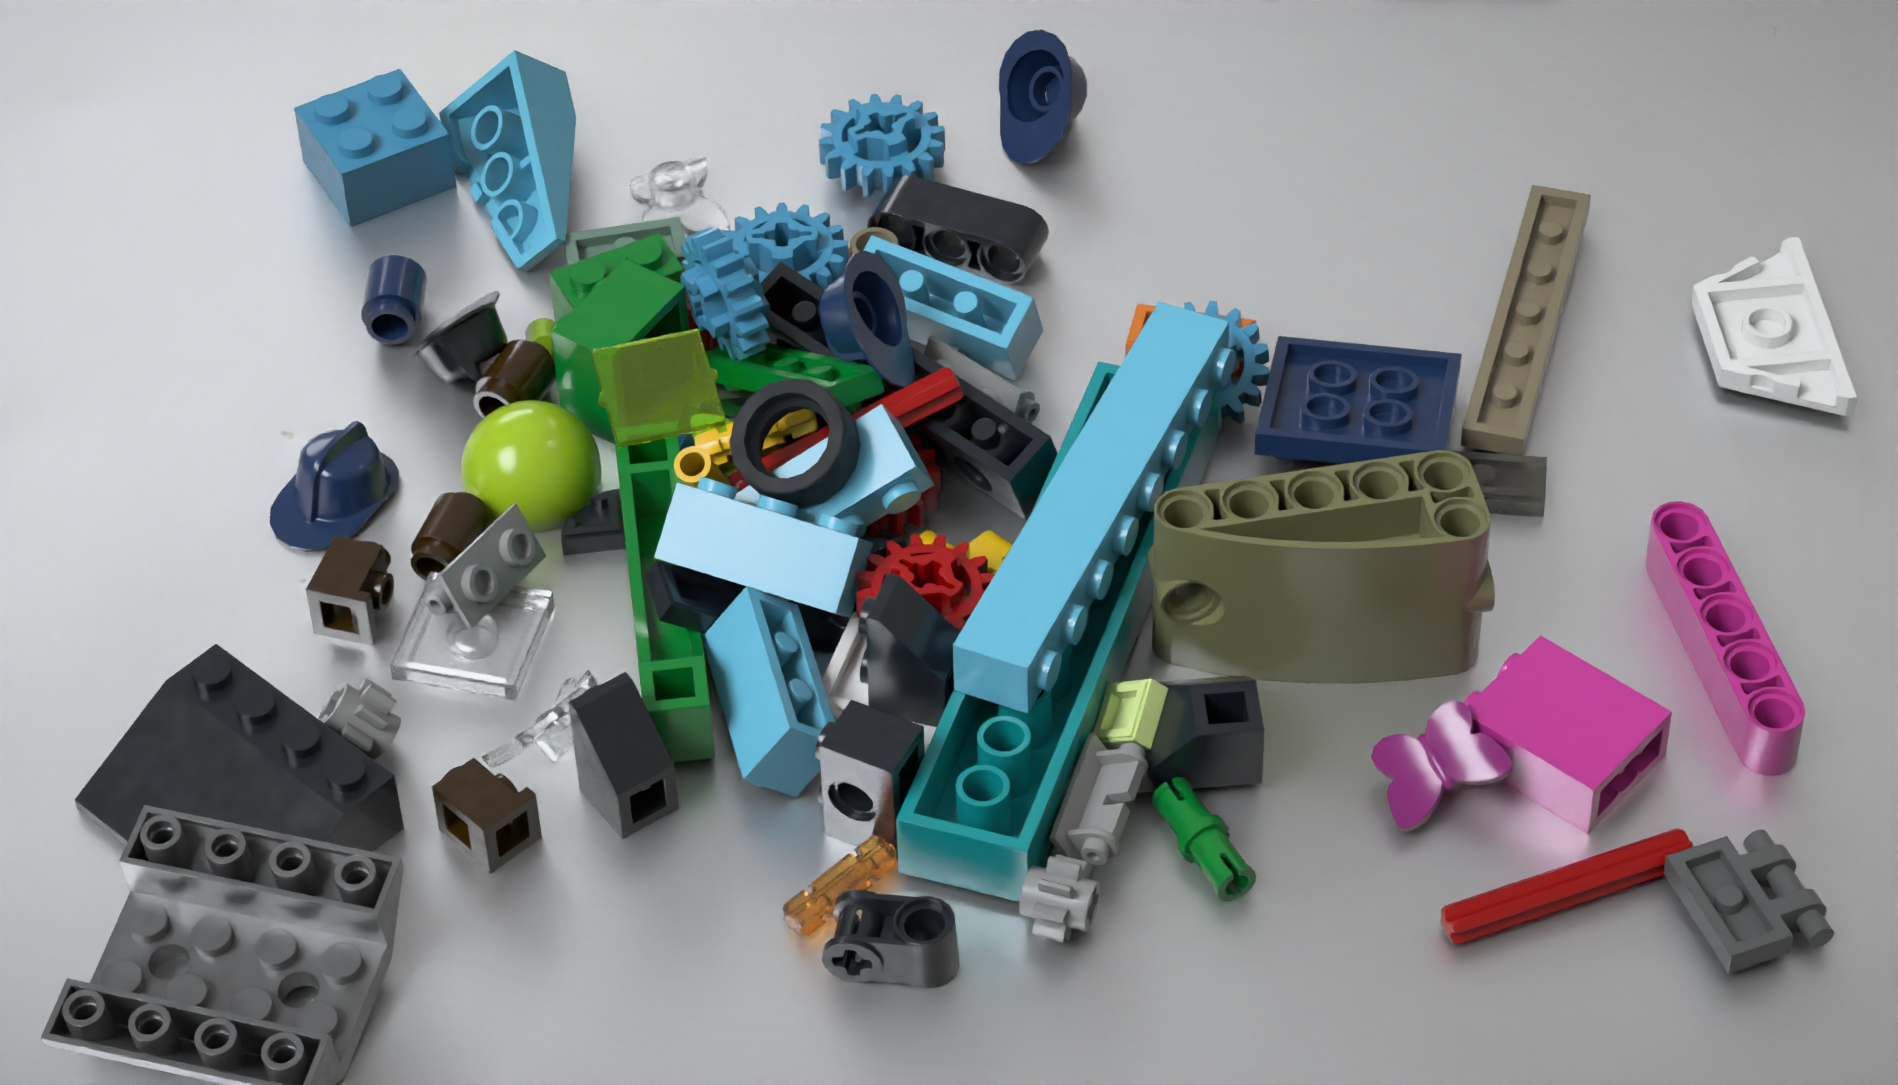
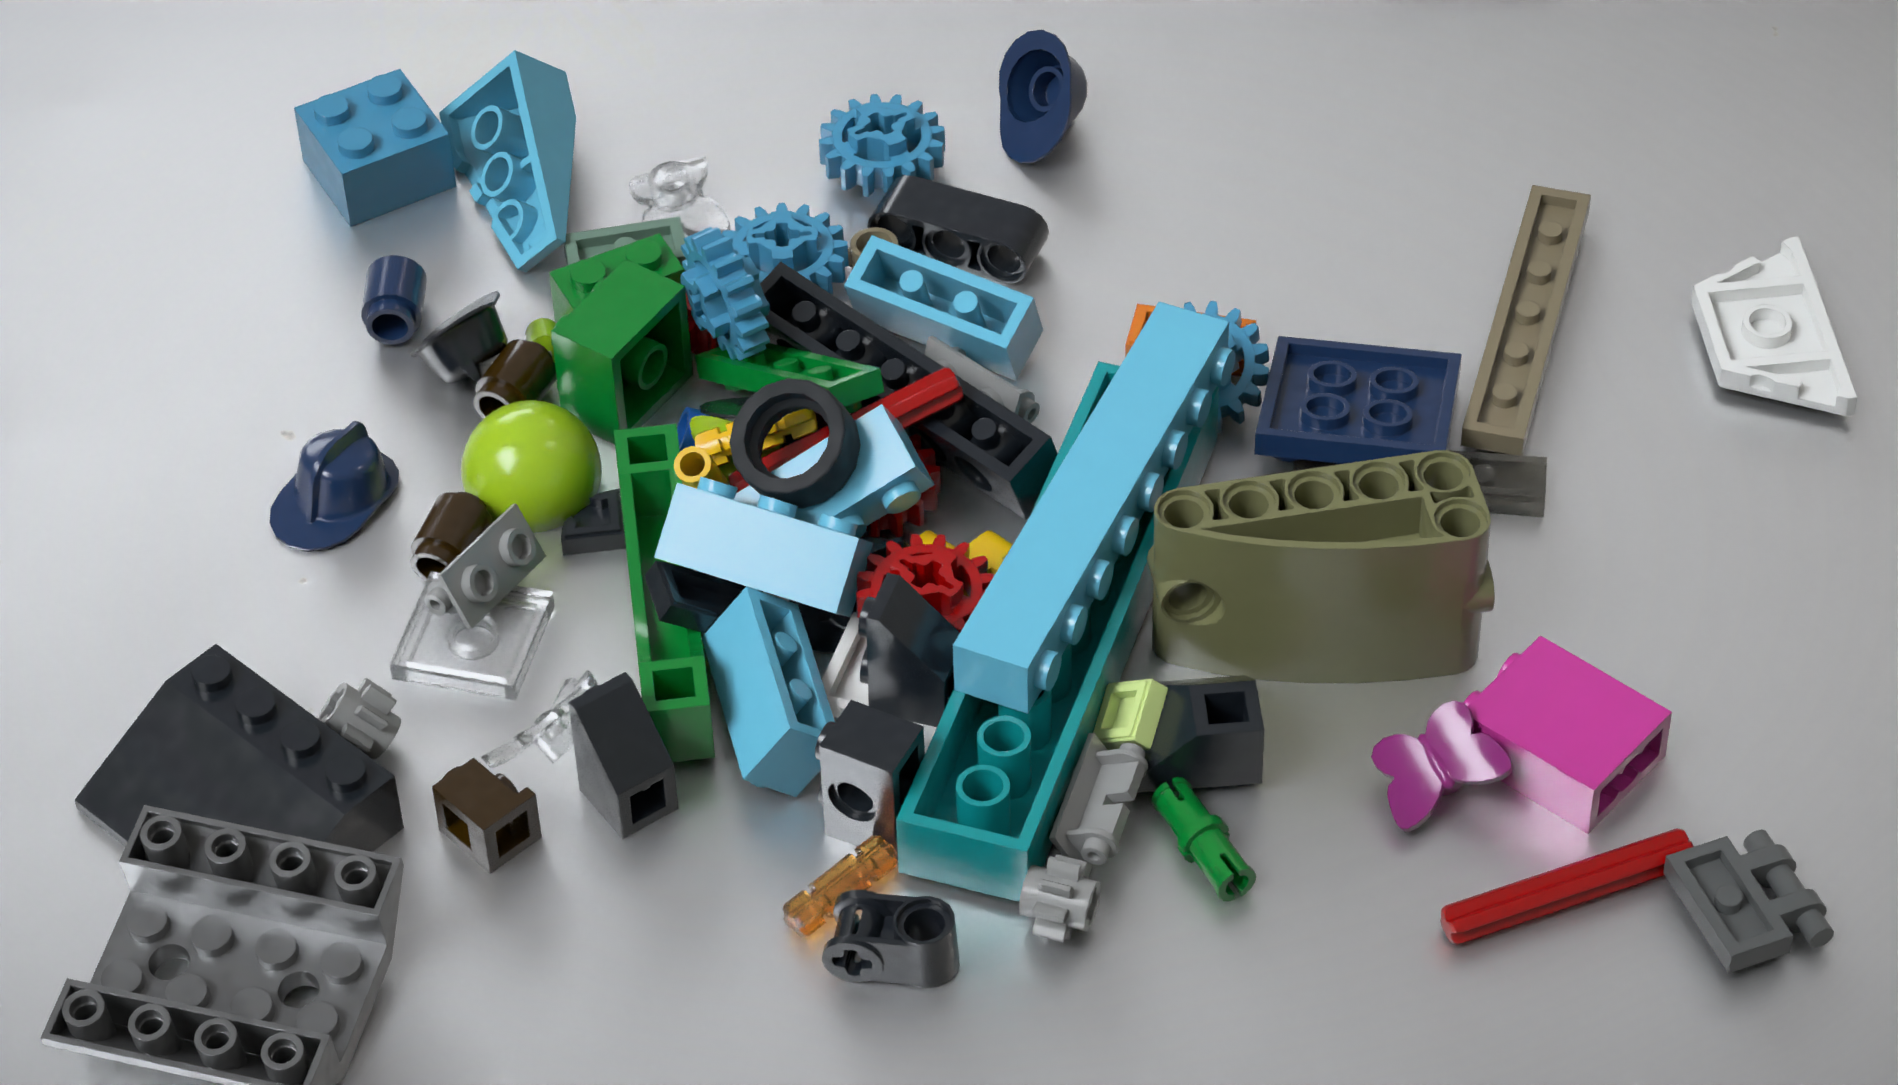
(350, 590): dark brown brick -> none
(658, 388): clear neon green piece -> none
(868, 319): dark blue piece -> none
(1724, 638): dark pink beam -> none

